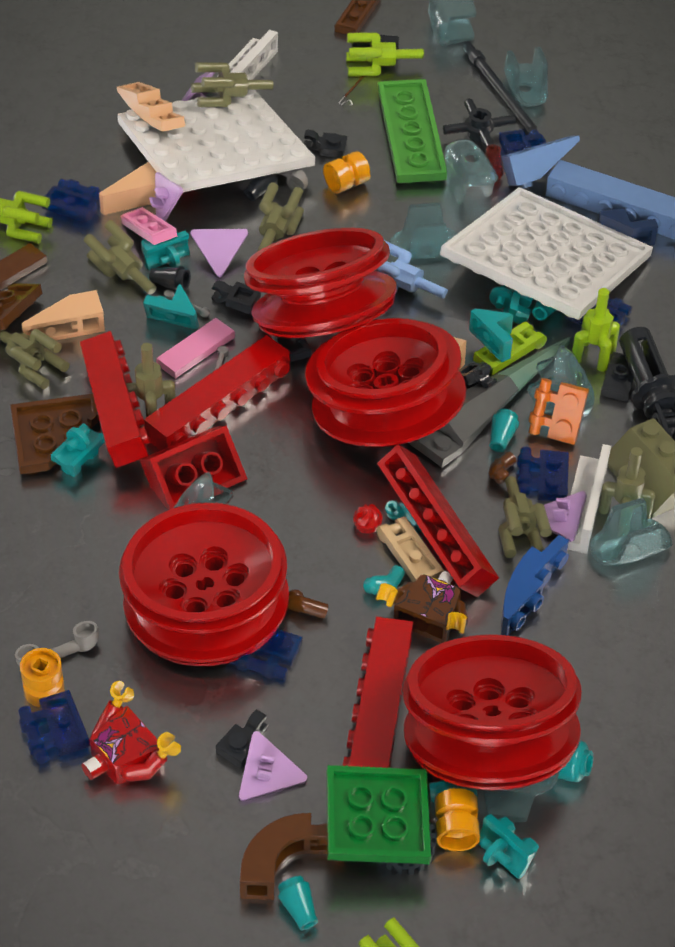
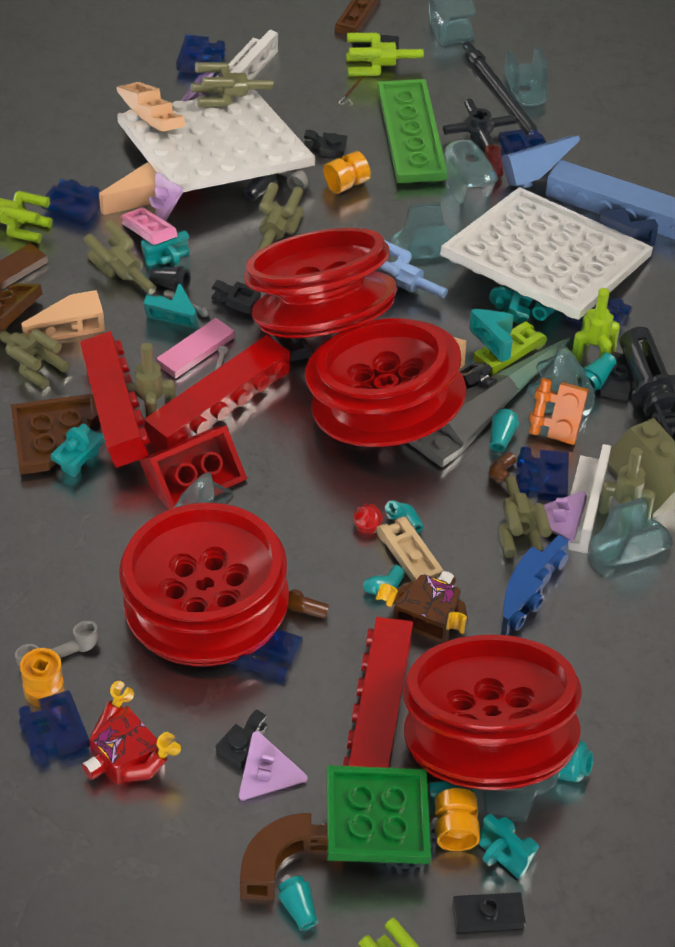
(195, 50): none -> clear blue plate
(219, 246): lavender piece -> none
(438, 521): red brick -> none
(489, 912): none -> black plate
(599, 370): none -> teal cone

